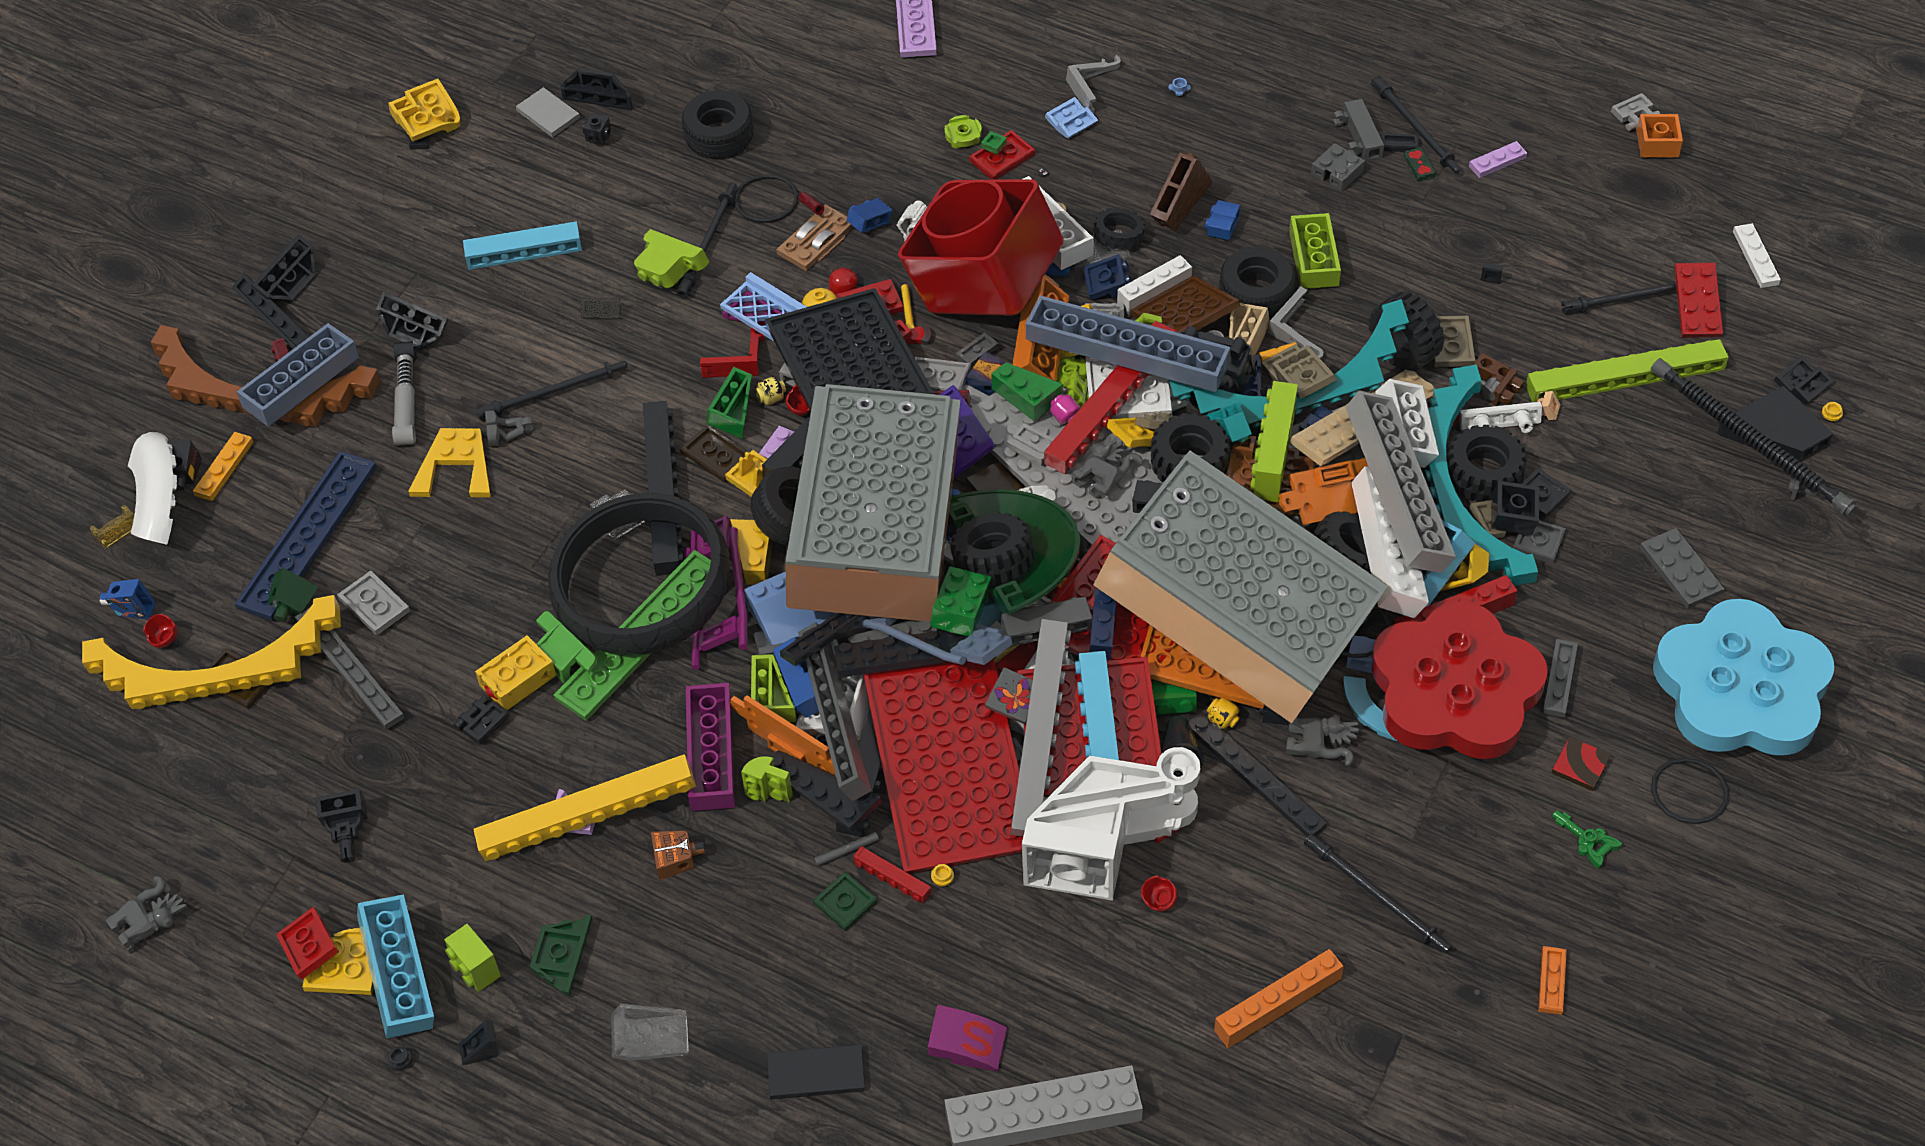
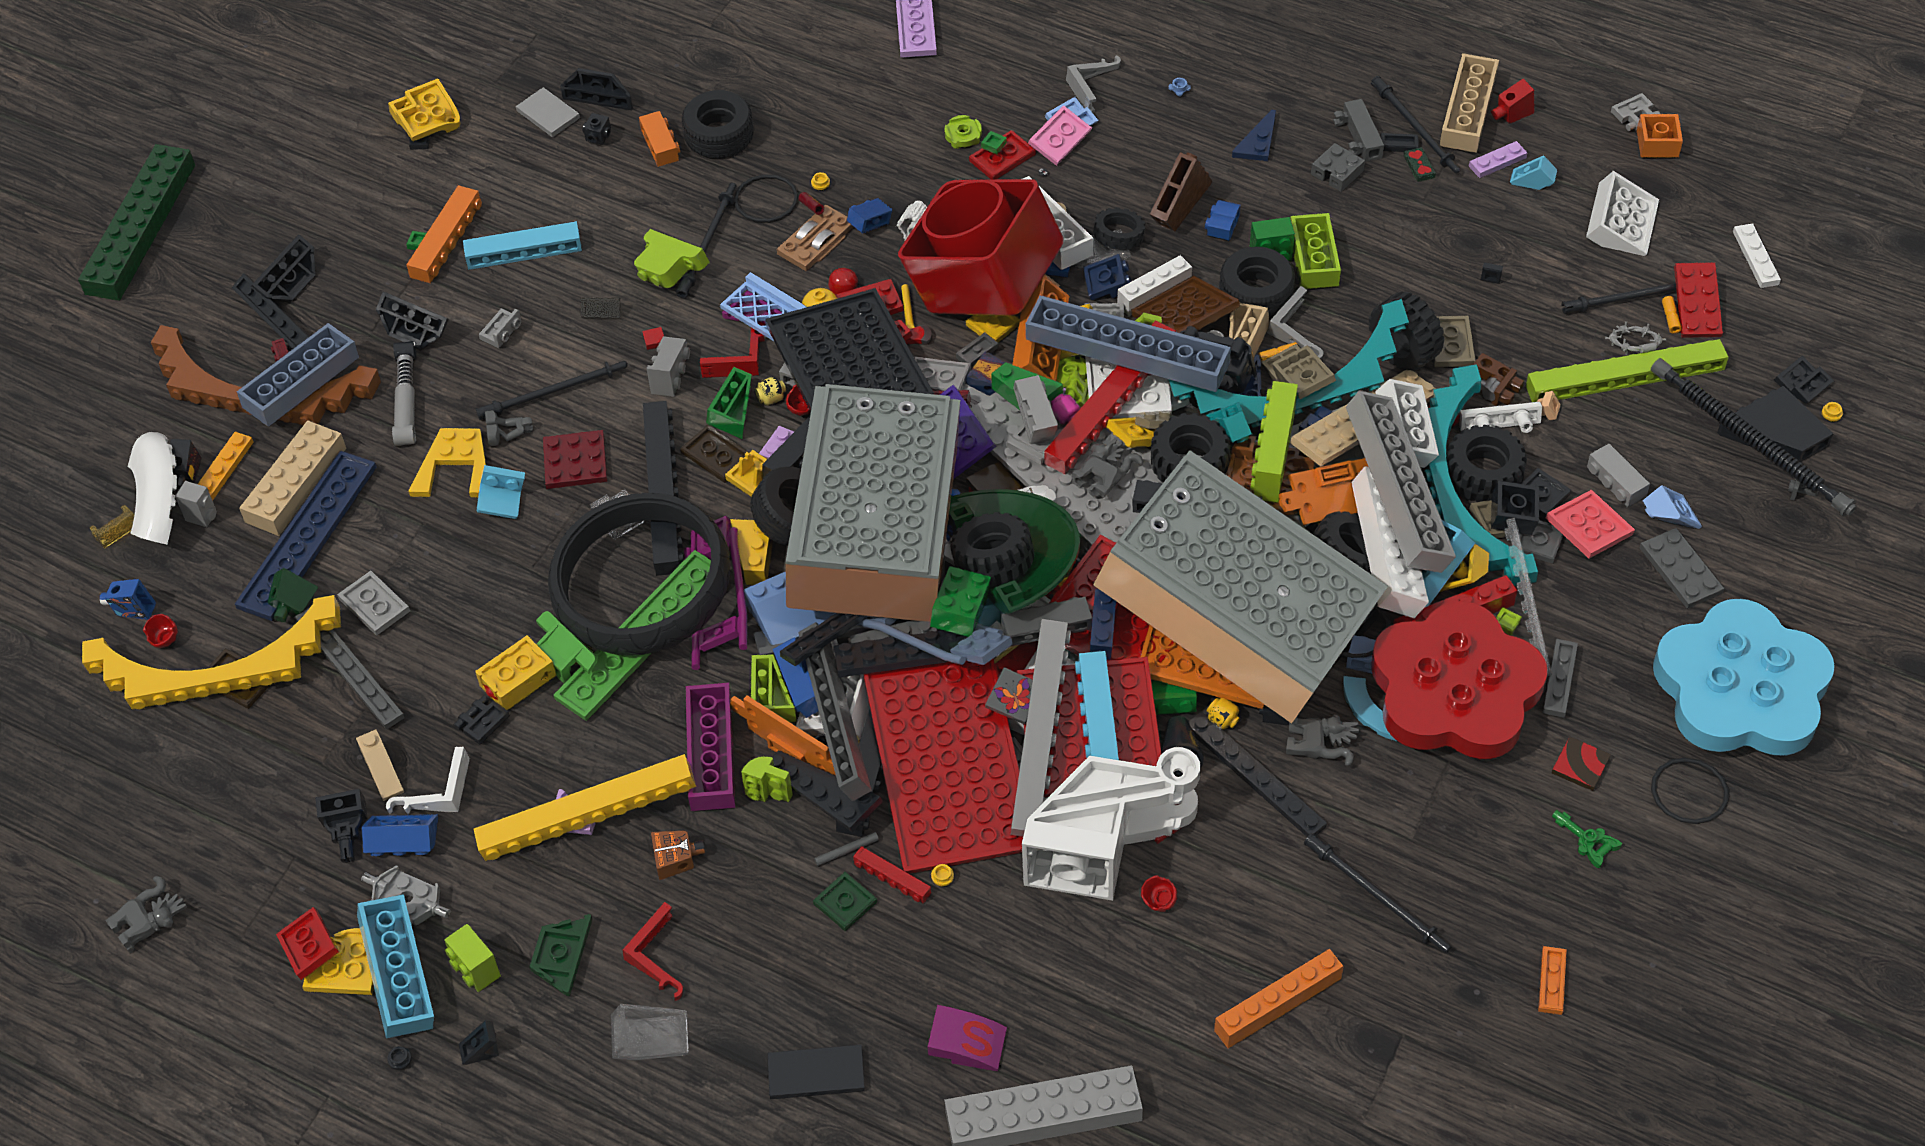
(136, 222): none -> dark green brick
(196, 504): none -> light grey brick
(292, 478): none -> tan brick
(379, 765): none -> tan slope
(395, 883): none -> light grey plate
(399, 834): none -> blue slope
(415, 240): none -> green tile
(437, 802): none -> white hinge
(444, 234): none -> orange brick
(500, 327): none -> light grey bracket
(500, 492): none -> medium azure bracket
(574, 459): none -> dark red plate
(633, 950): none -> red hinge
(653, 337): none -> red tile
(659, 138): none -> orange brick
(668, 366): none -> light grey wedge
(820, 181): none -> yellow plate
(993, 325): none -> yellow tile
(1035, 409): none -> light grey wedge
(1060, 135): none -> bright pink tile
(1258, 142): none -> dark blue wing
(1275, 235): none -> green brick
(1469, 103): none -> tan brick
(1508, 620): none -> lime tile
(1515, 102): none -> red torso
(1525, 588): none -> clear plate
(1534, 174): none -> medium azure slope
(1590, 524): none -> coral plate
(1618, 475): none -> light grey brick
(1622, 216): none -> white slope
(1642, 348): none -> light grey piece
(1670, 507): none -> light blue slope
(1671, 314): none -> light orange piece

